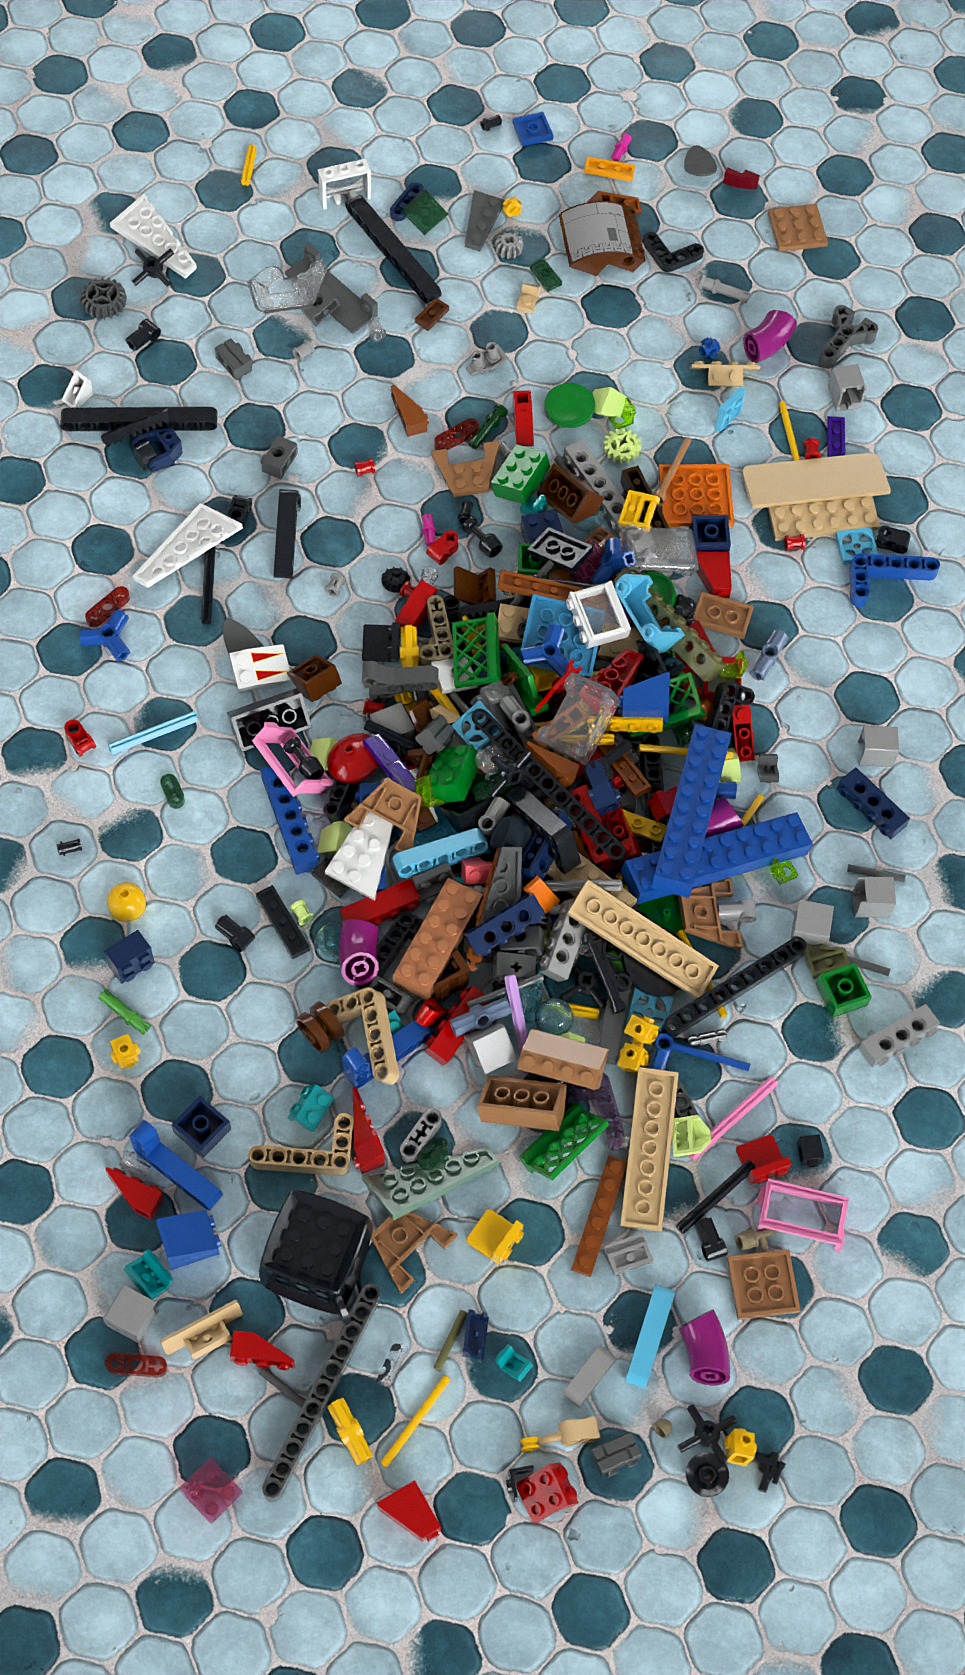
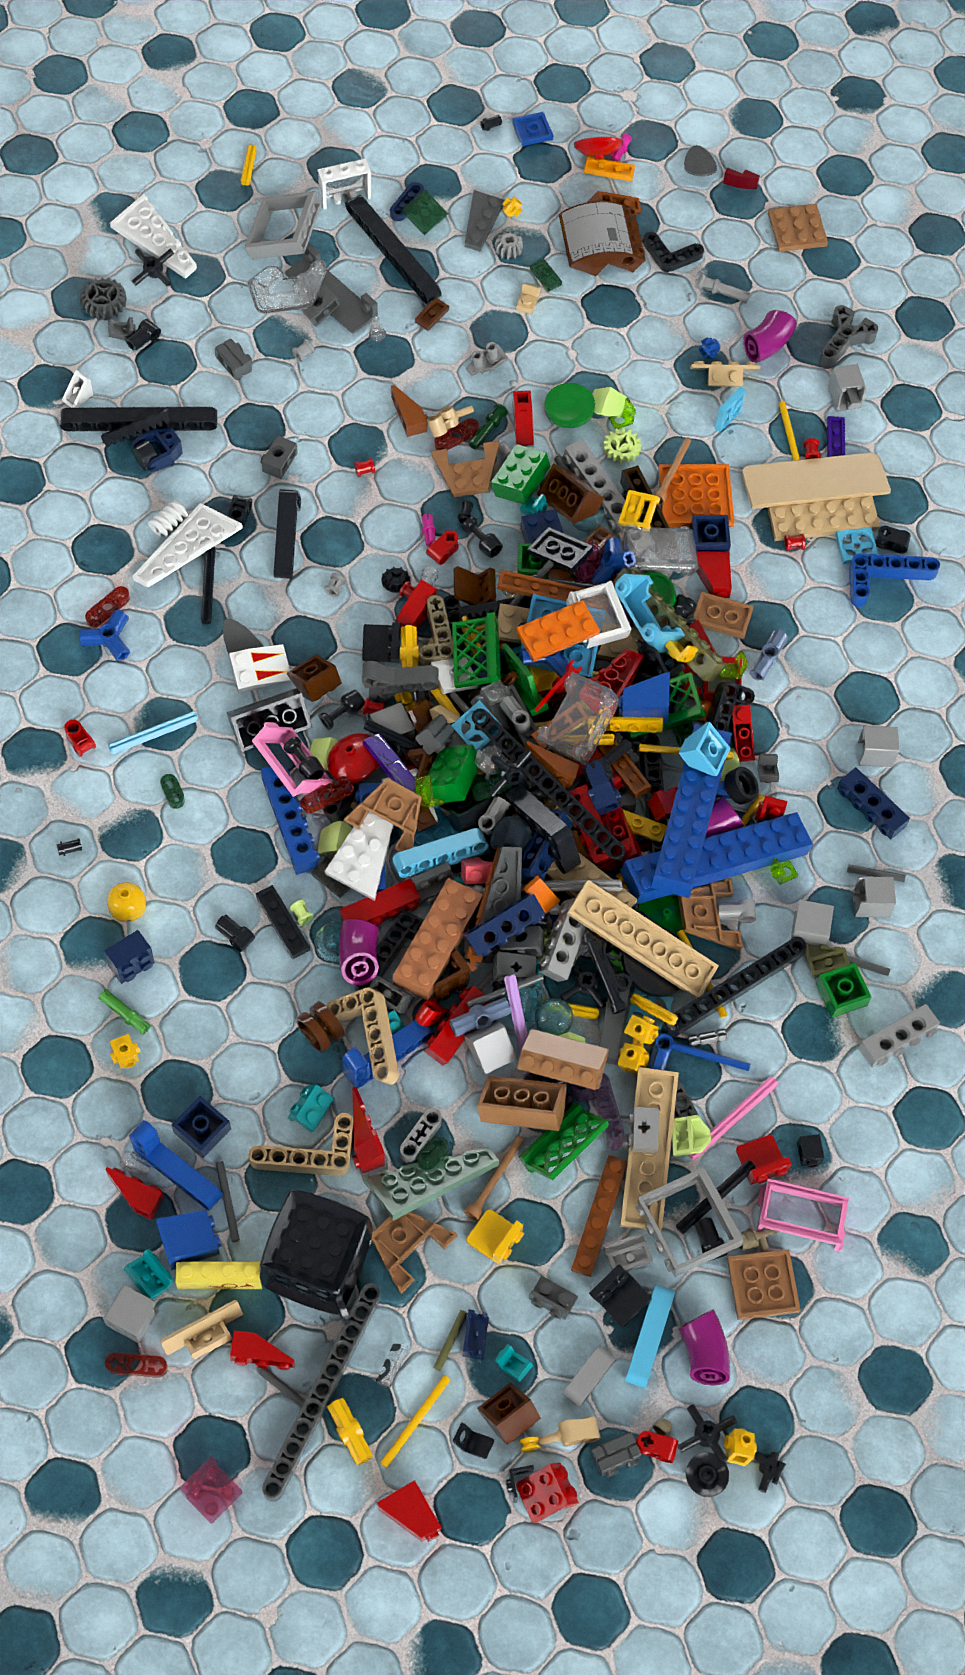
(121, 330): none -> dark grey bracket
(167, 518): none -> white piece
(218, 1275): none -> light yellow brick
(227, 1201): none -> dark grey bar
(297, 245): none -> light grey window
(335, 796): none -> clear red beam
(350, 703): none -> black piece
(446, 419): none -> tan beam
(474, 1209): none -> medium nougat piece
(474, 1442): none -> black bracket
(509, 1413): none -> reddish brown slope
(553, 1298): none -> dark grey bracket
(557, 630): none -> orange plate
(598, 146): none -> red dish
(621, 1295): none -> black bracket
(649, 1119): none -> light grey brick
(653, 1009): none -> yellow axle
(659, 1446): none -> red piece
(677, 651): none -> yellow bracket
(705, 750): none -> medium azure slope
(715, 1201): none -> light grey window
(748, 781): none -> black tyre
(770, 809): none -> red bracket

